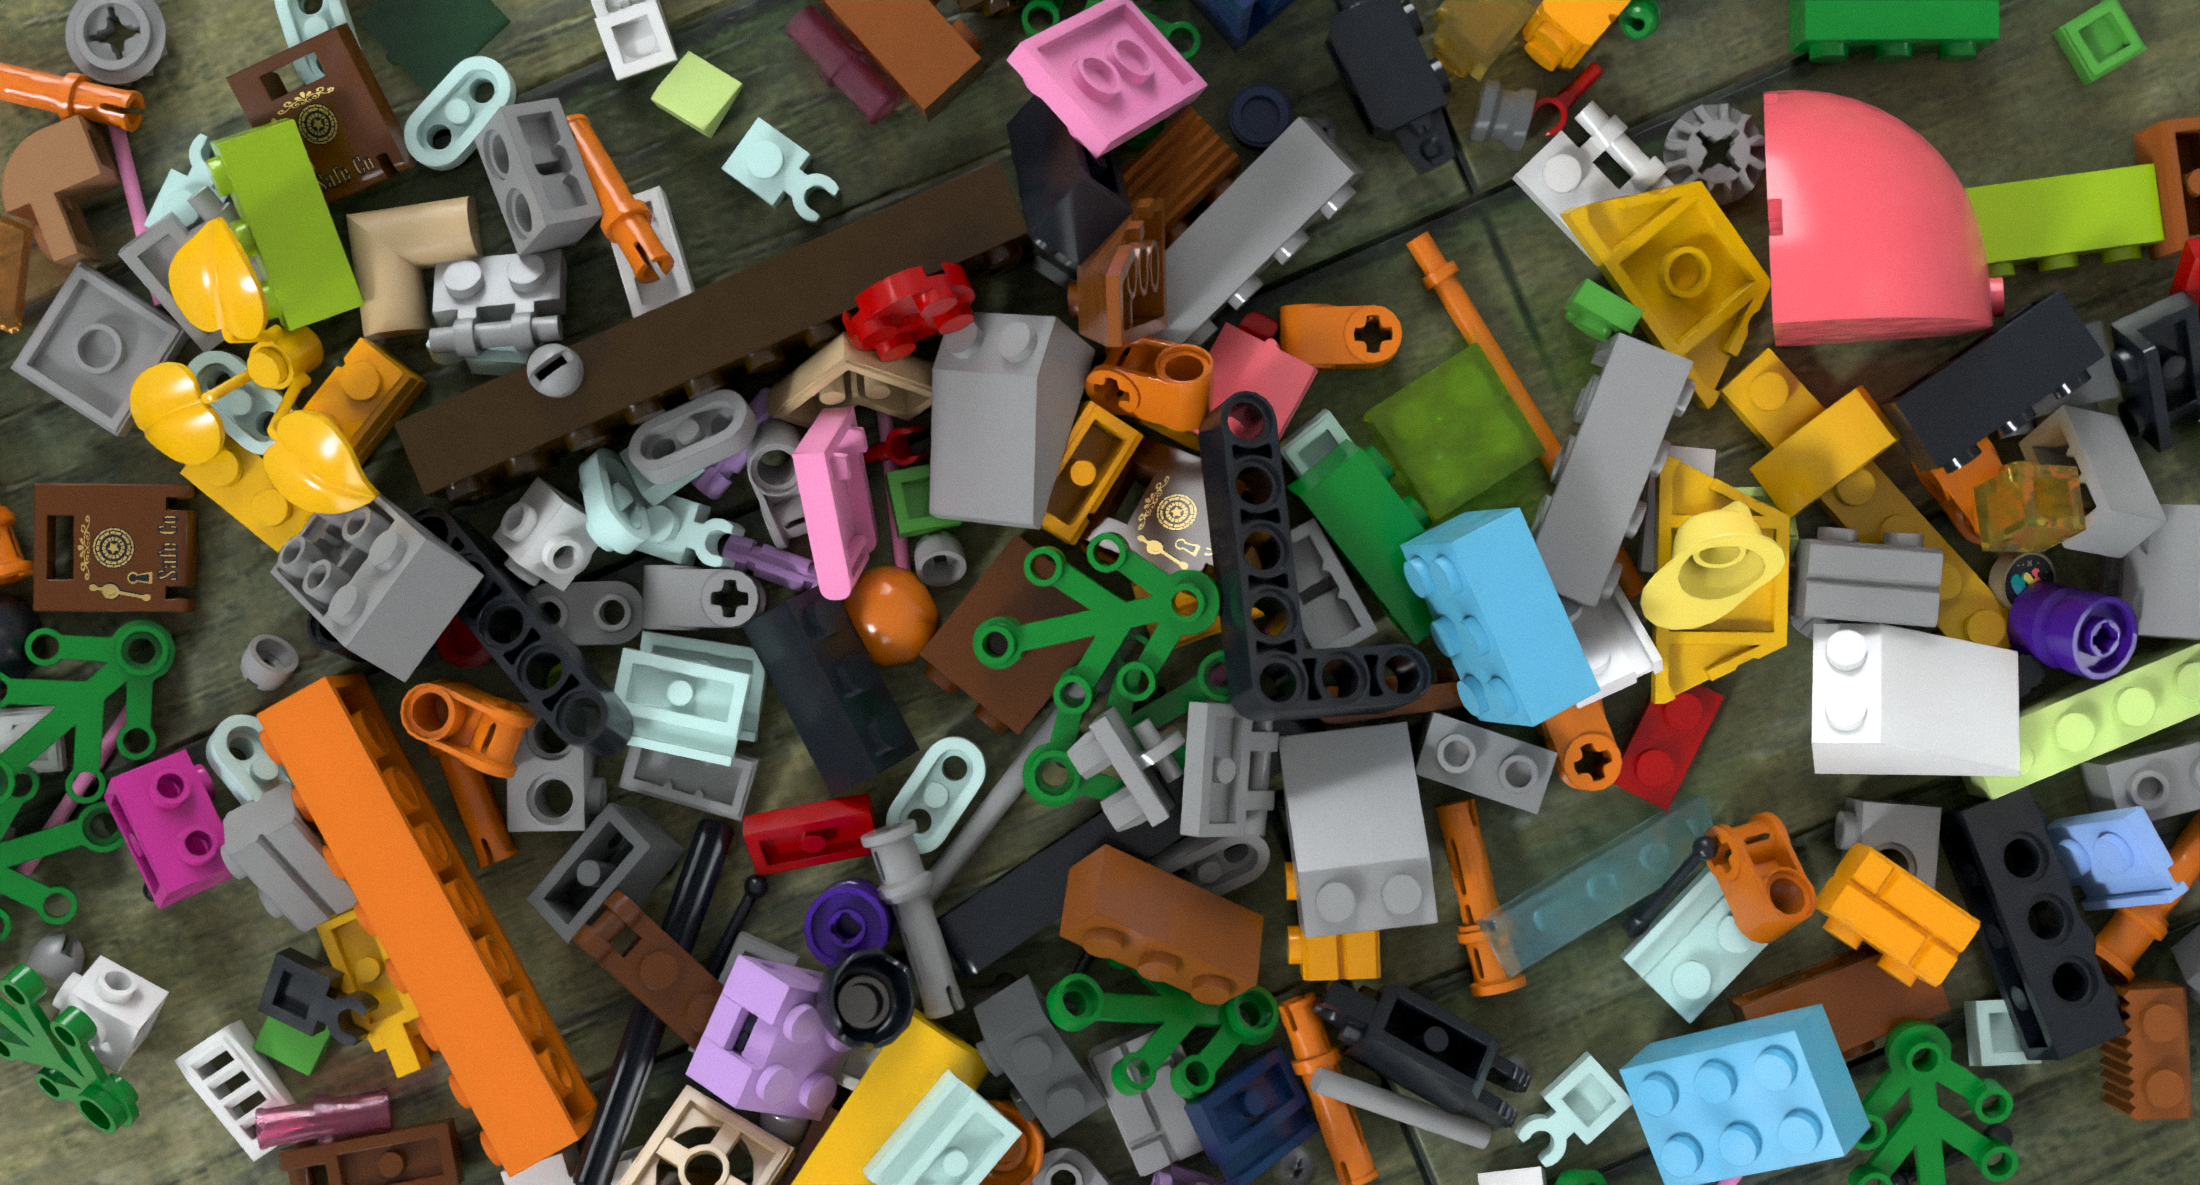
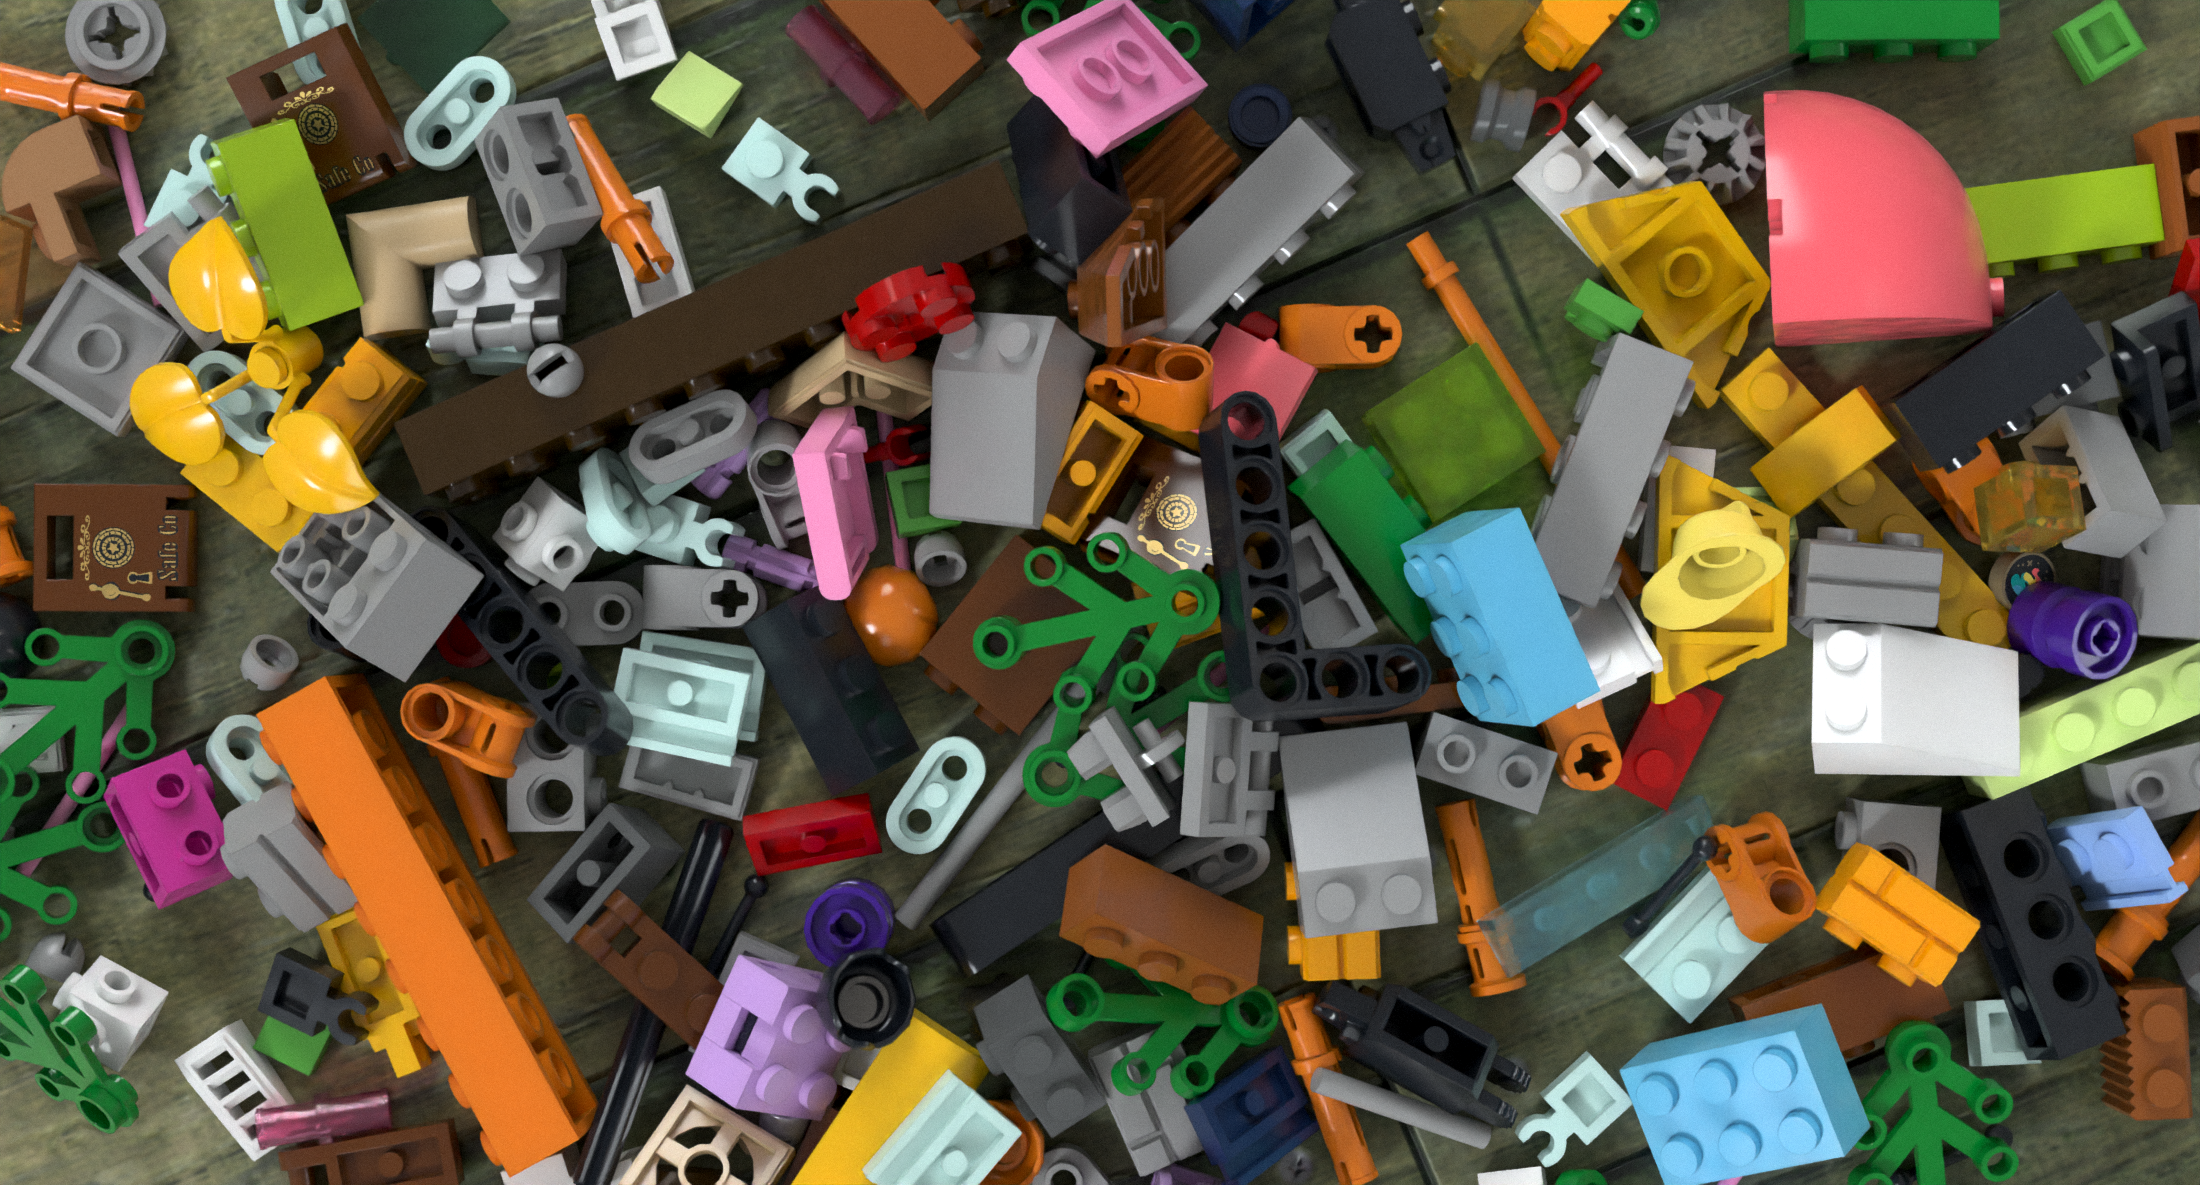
(907, 890): light grey pin -> none

